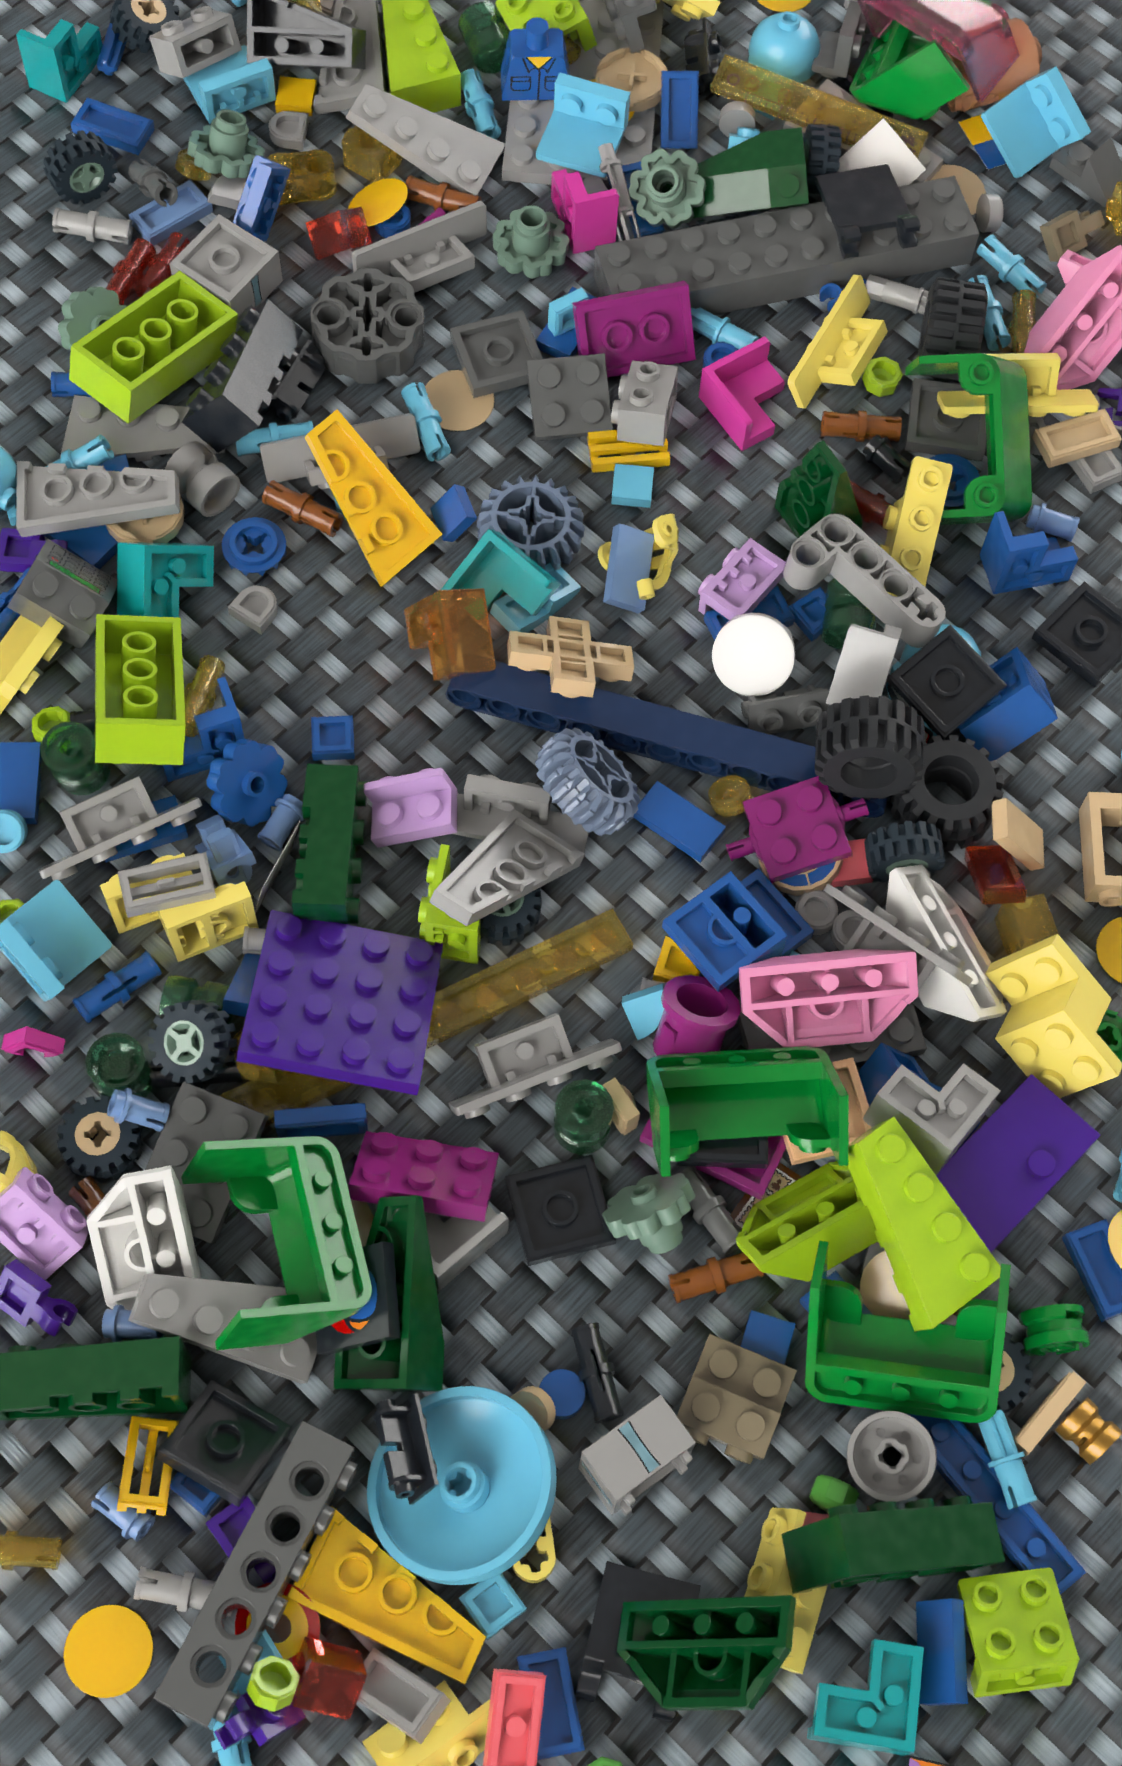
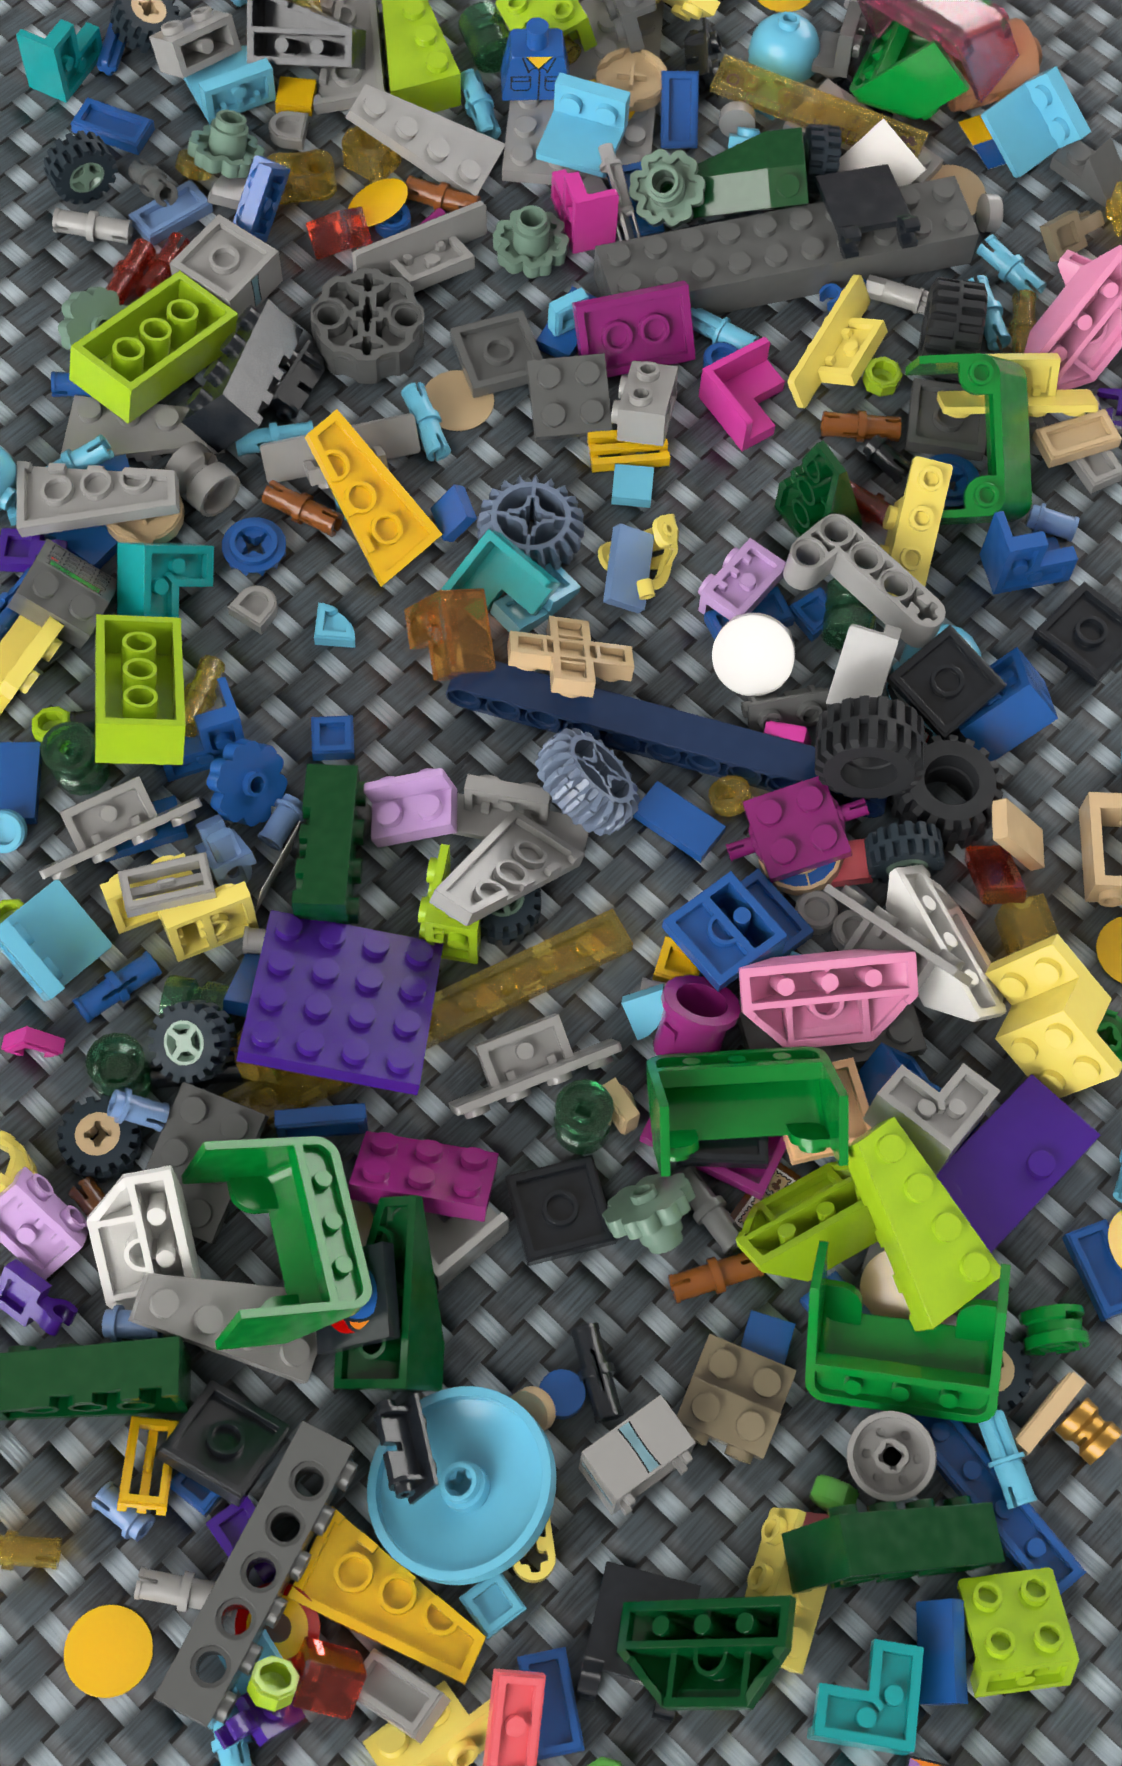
(333, 628): none -> medium azure tile
(788, 731): none -> dark pink tile

